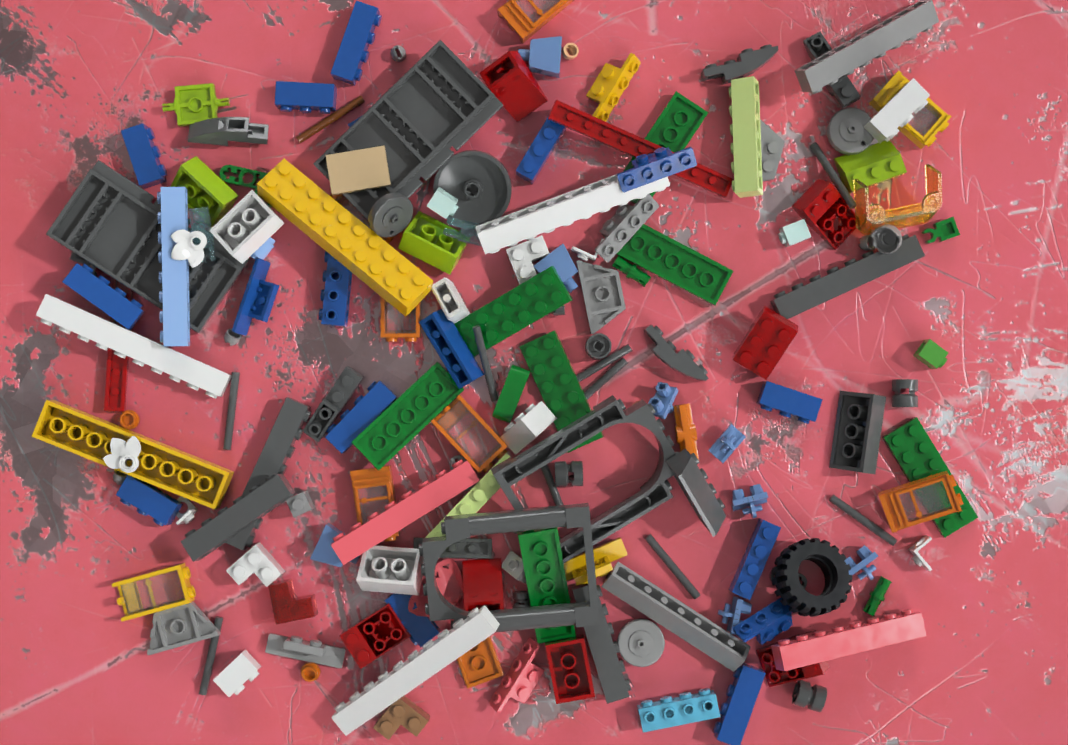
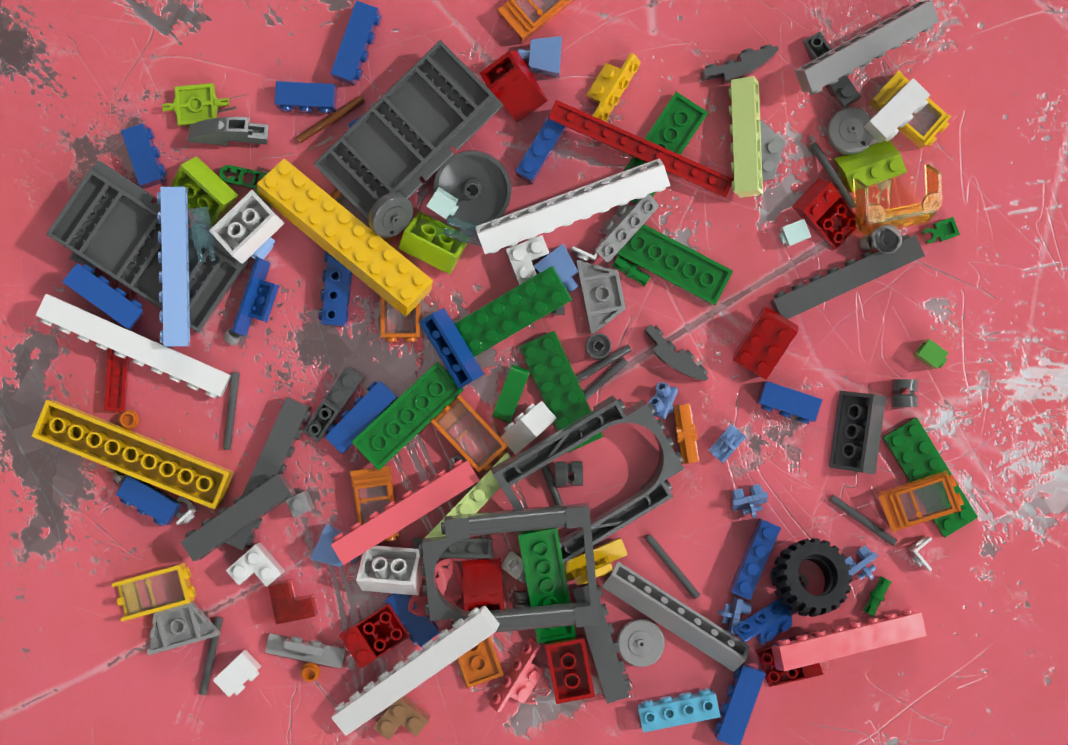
(123, 451): white plate -> none
(186, 248): white plate -> none
(358, 170): tan tile -> none
(394, 55): light grey hinge -> none
(450, 300): white brick -> none
(485, 363): dark grey bar -> none
(573, 50): light nougat hinge -> none
(655, 167): bracket -> none
(697, 490): dark grey slope -> none
(809, 695): dark grey wheel -> none

